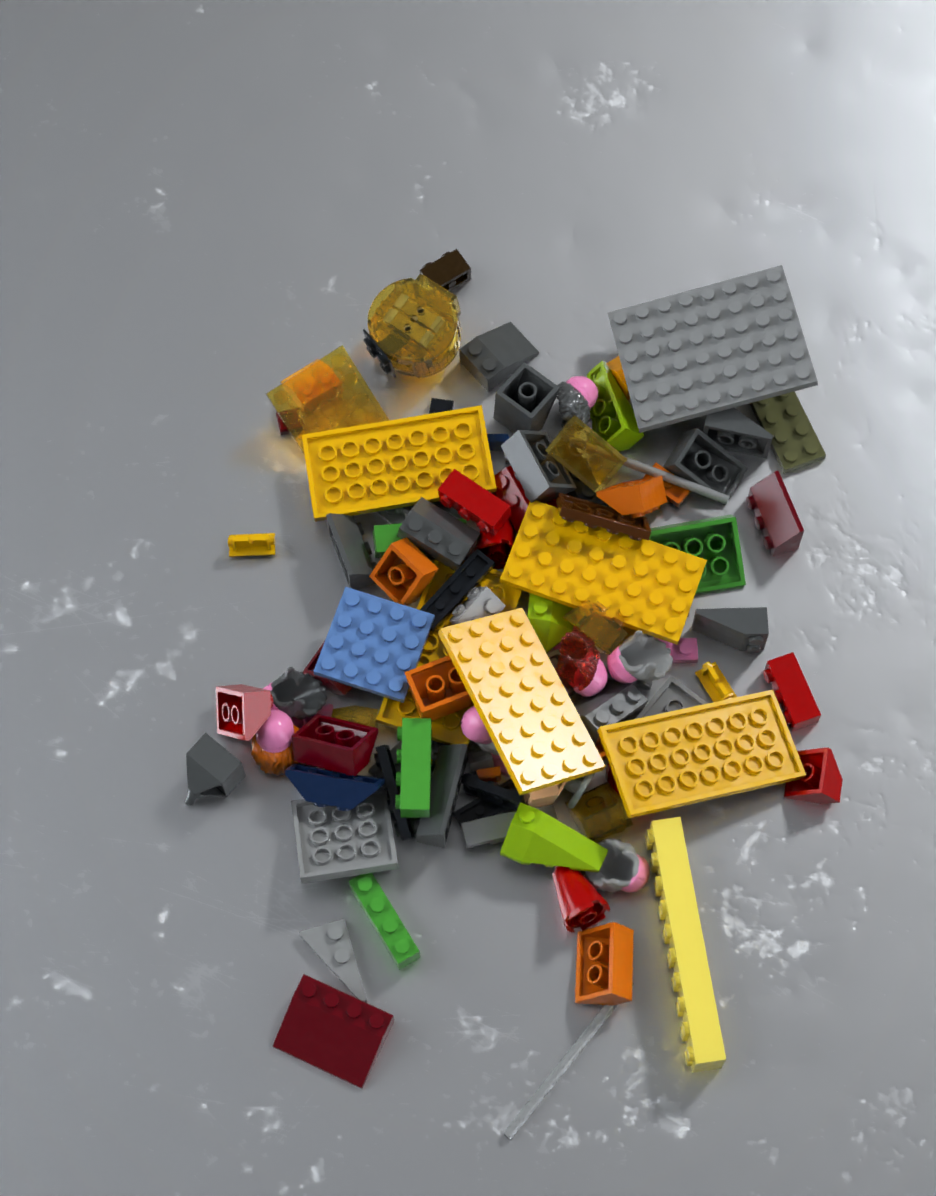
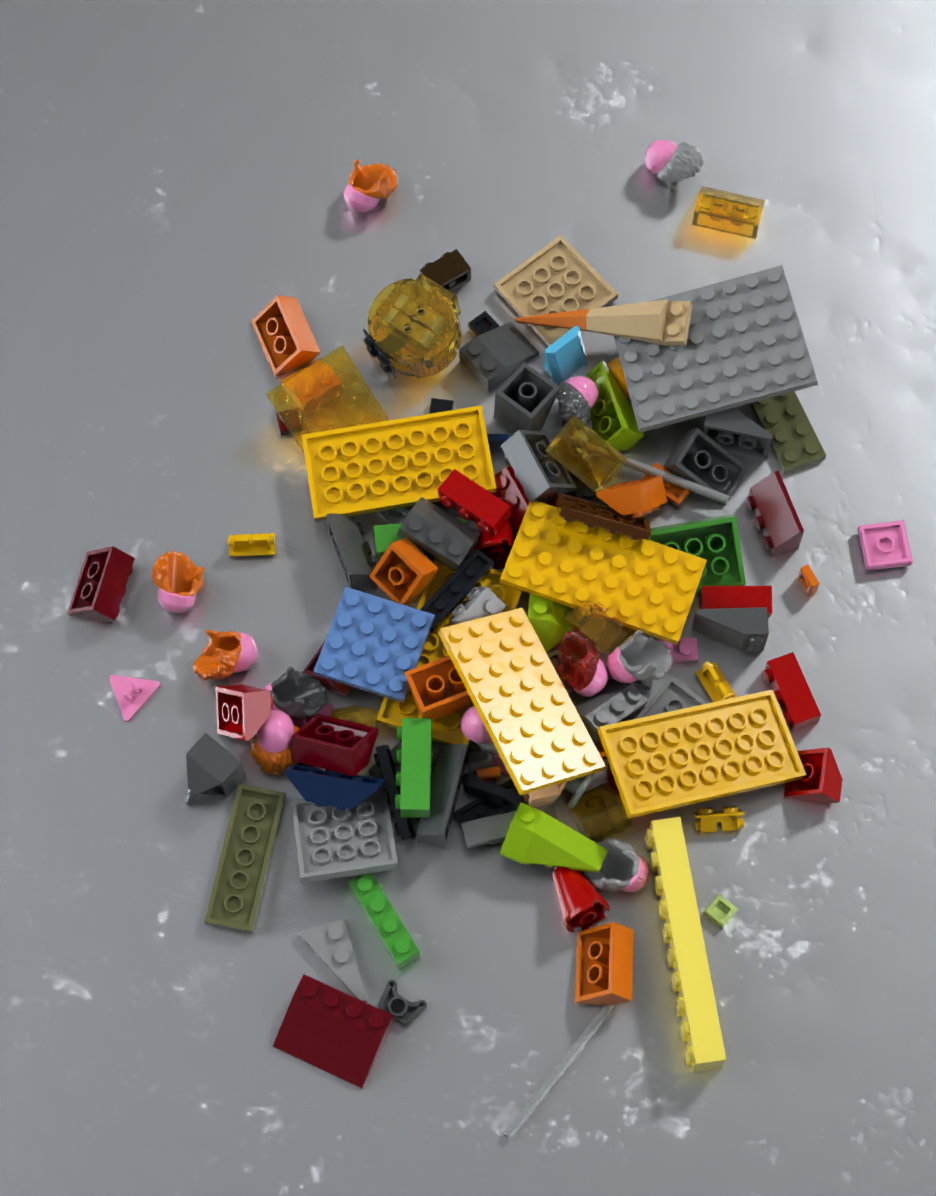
(101, 585): none -> dark red slope
(132, 693): none -> bright pink piece
(177, 581): none -> orange hair
(225, 654): none -> orange hair
(245, 858): none -> olive plate
(285, 335): none -> orange slope
(369, 185): none -> orange hair
(402, 1009): none -> dark grey piece
(482, 324): none -> black plate
(554, 282): none -> tan plate
(565, 356): none -> medium azure slope
(650, 321): none -> tan plate
(673, 161): none -> light grey hair
(709, 818): none -> yellow hinge
(720, 911): none -> yellowish green tile
(728, 212): none -> clear yellow slope
(736, 597): none -> red brick
(808, 579): none -> orange tile
(885, 545): none -> bright pink plate

